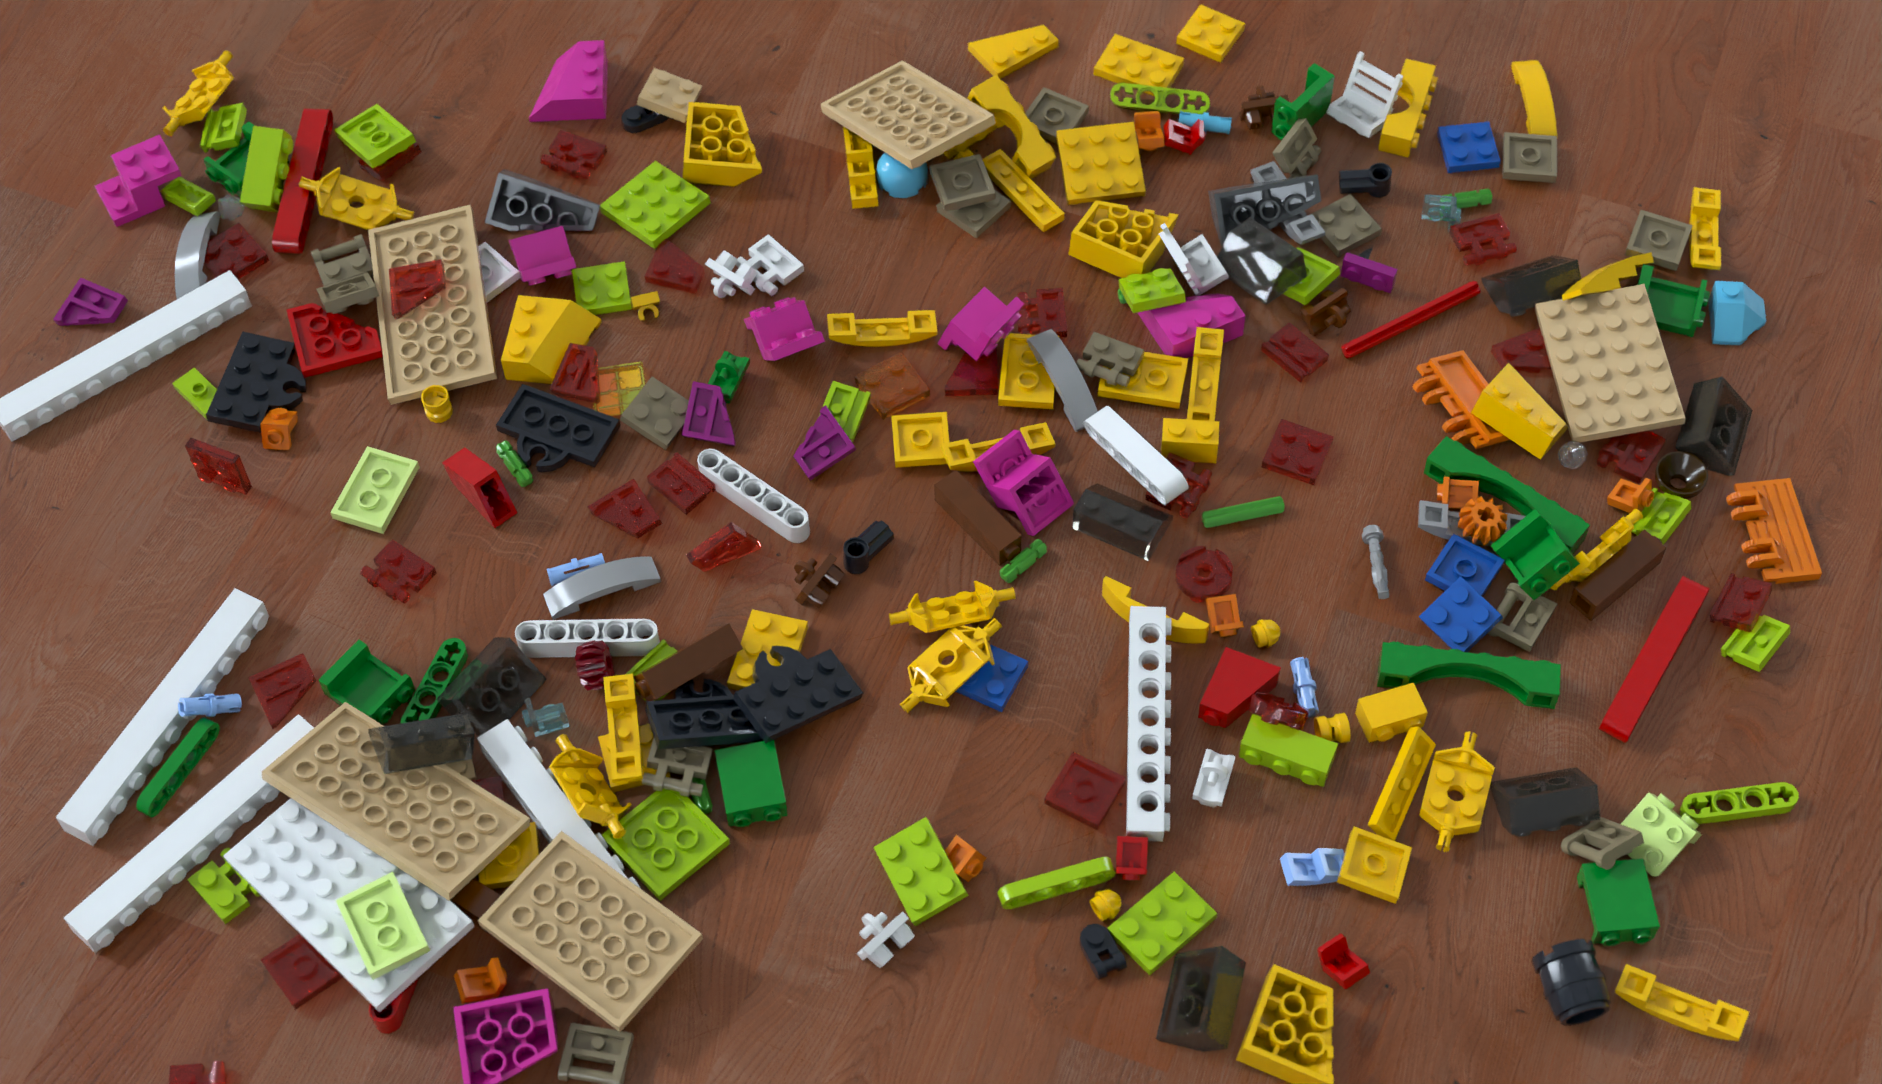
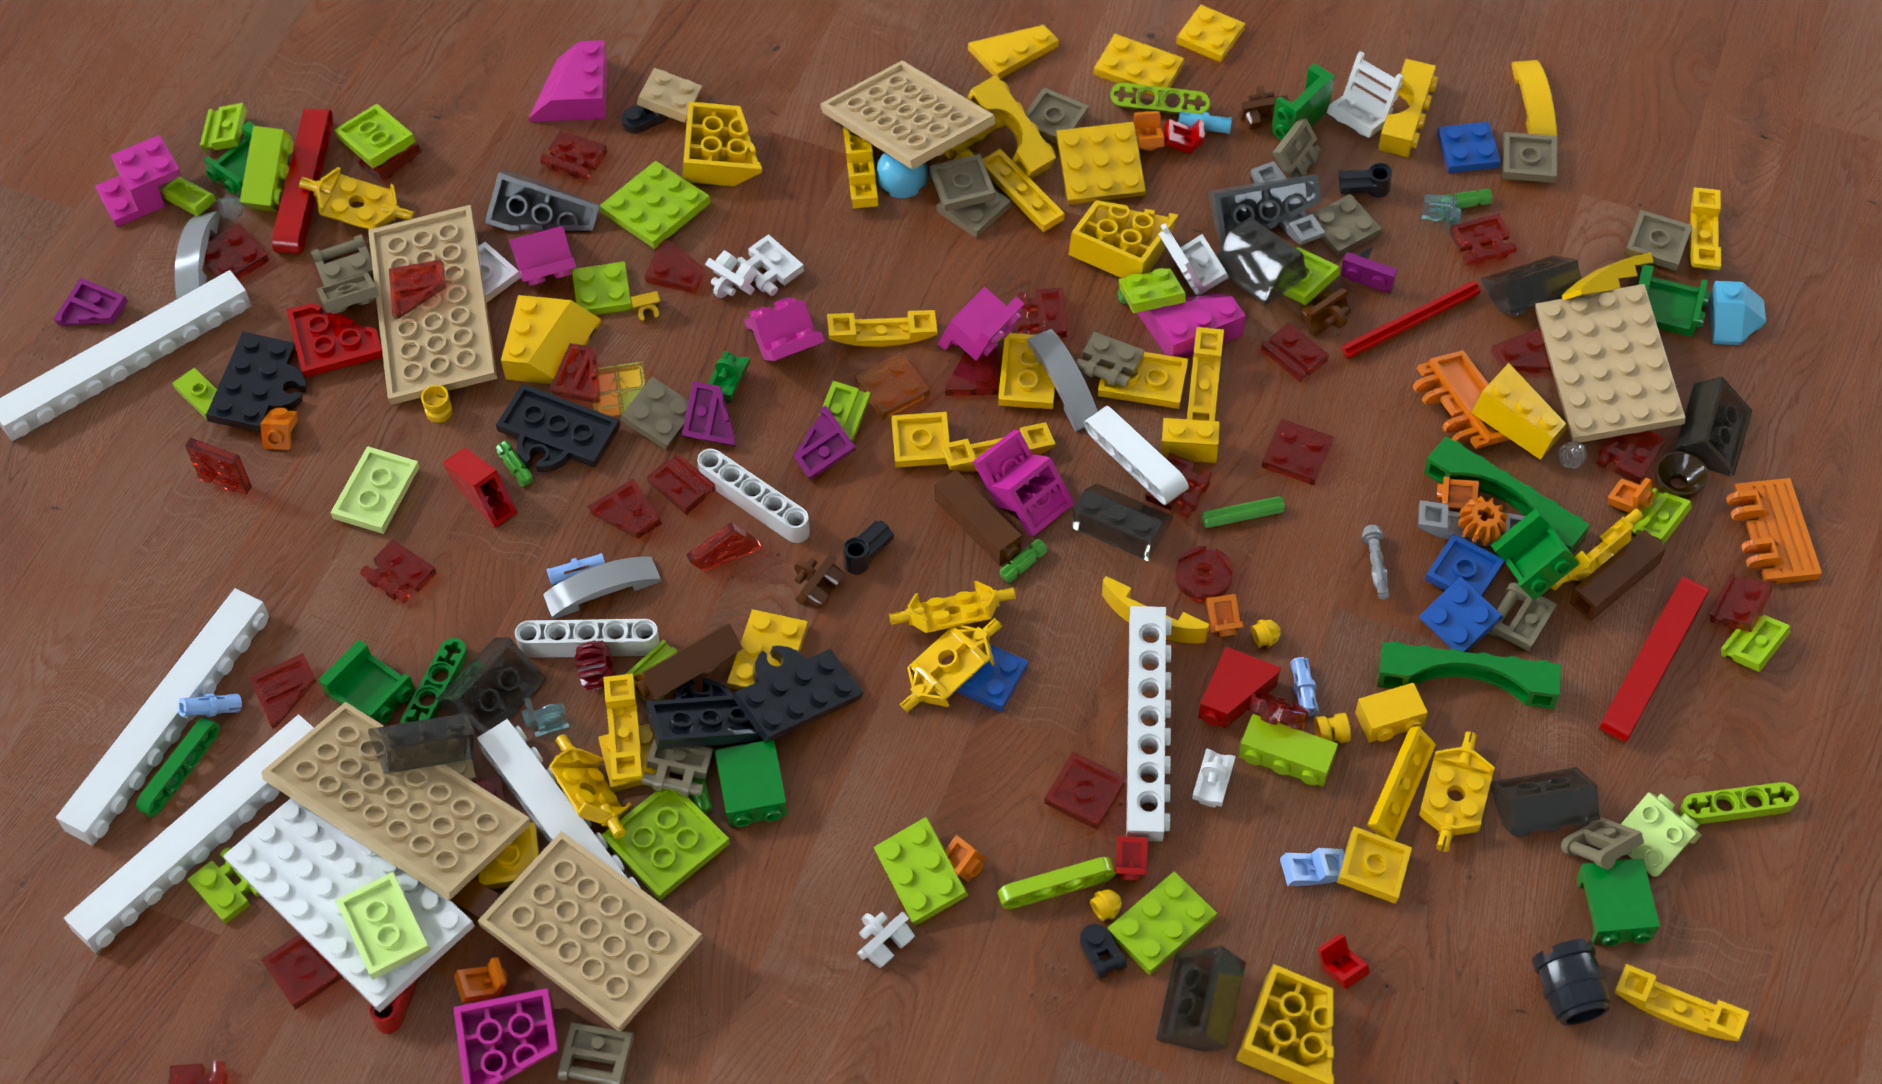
(203, 93): yellow plate -> none

